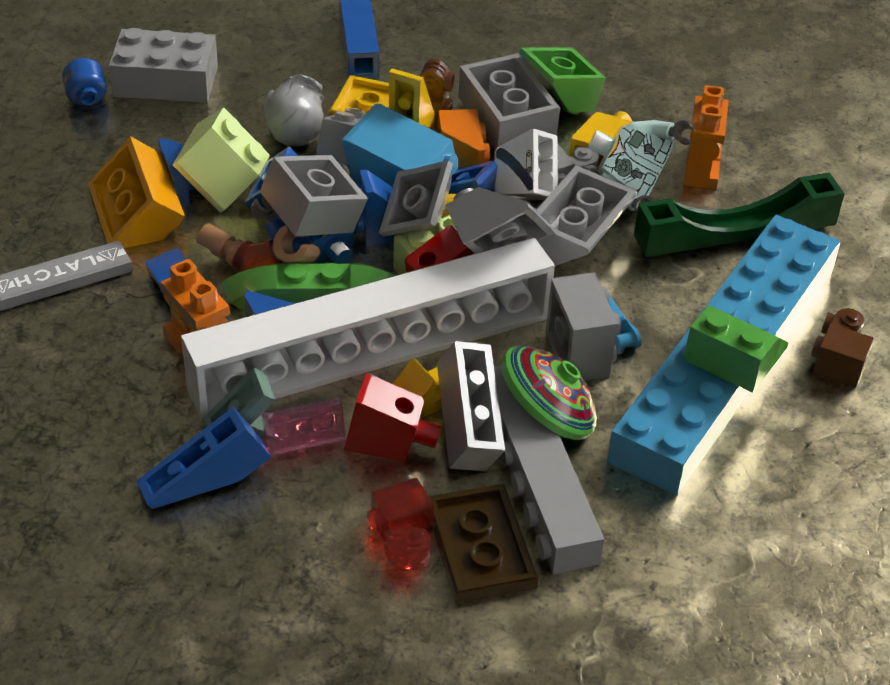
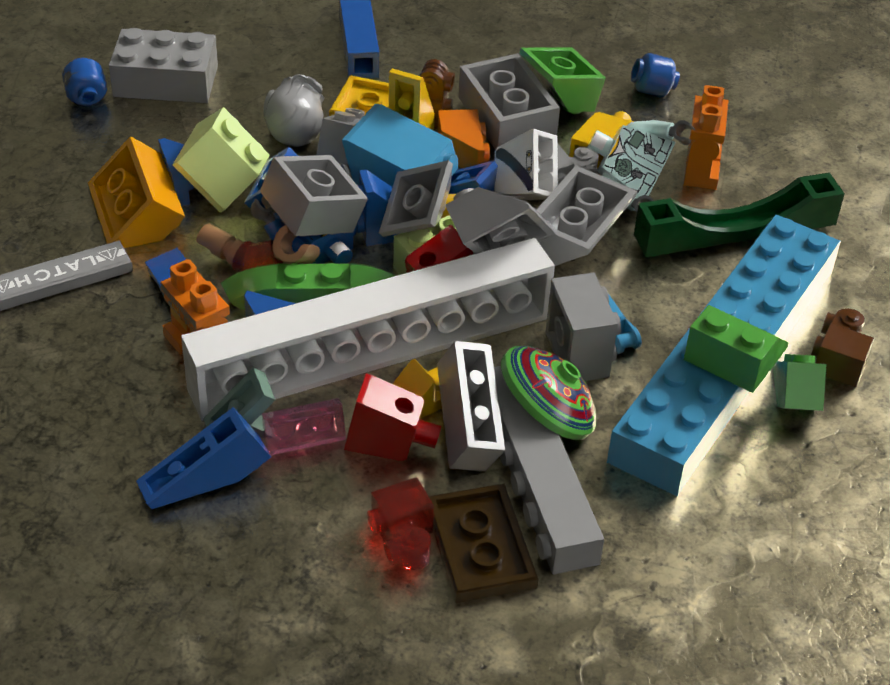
(654, 75): none -> blue head
(799, 382): none -> bright green slope

